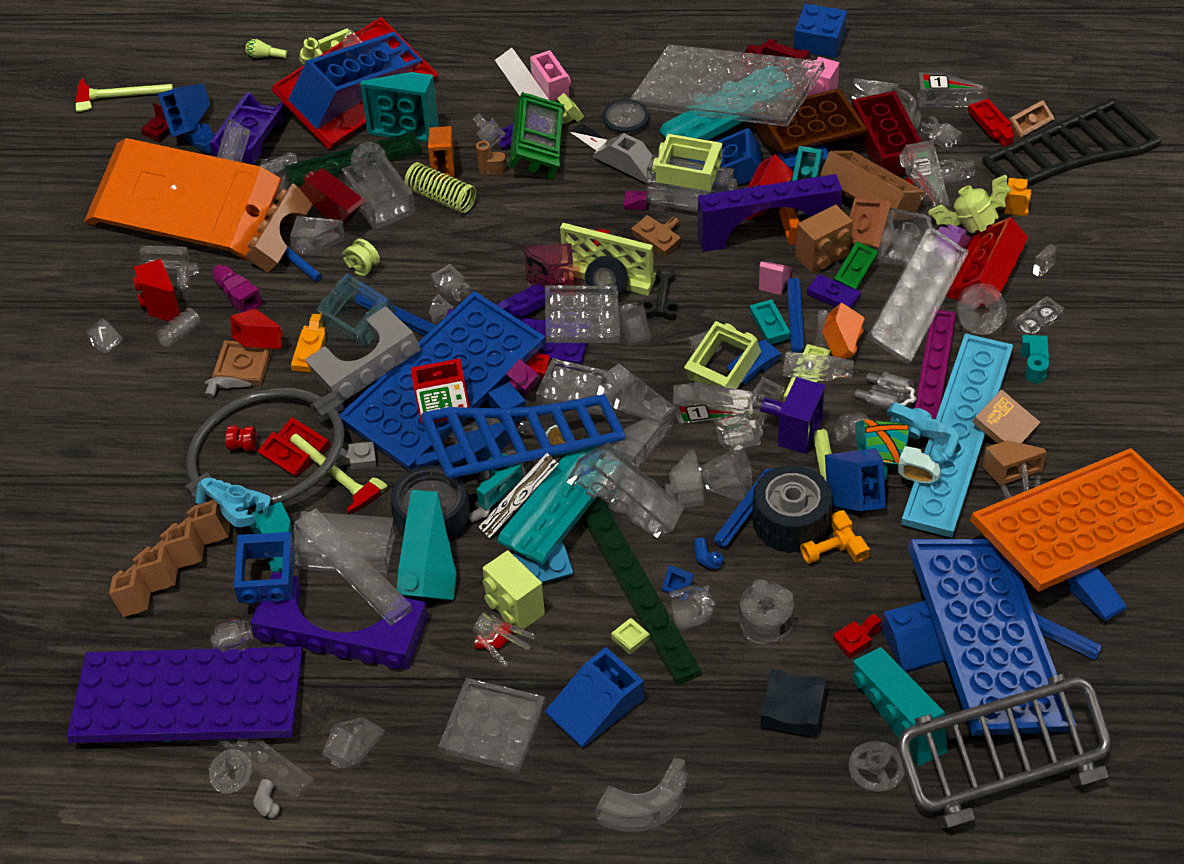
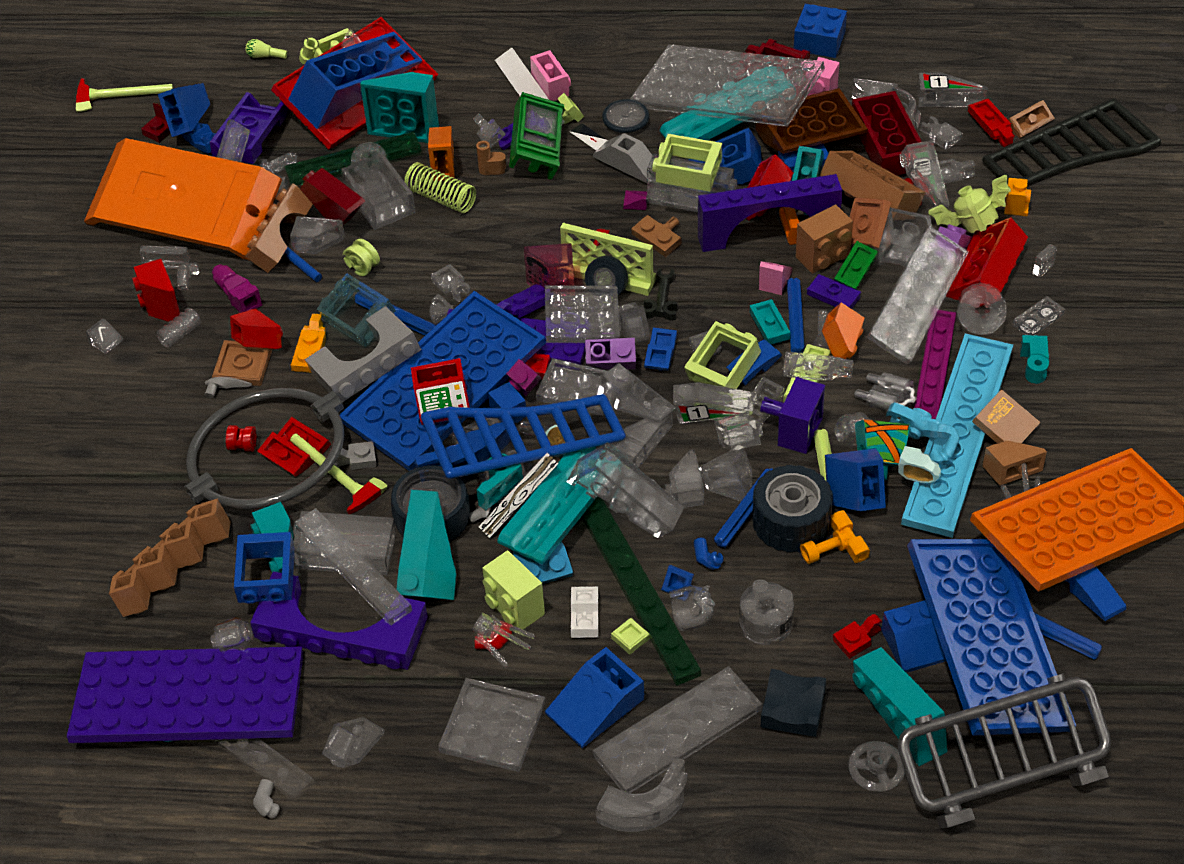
(220, 768): clear gear -> none
(232, 500): medium azure animal -> none
(584, 612): none -> white slope
(609, 352): none -> medium lavender slope
(660, 349): none -> blue slope
(677, 730): none -> clear plate

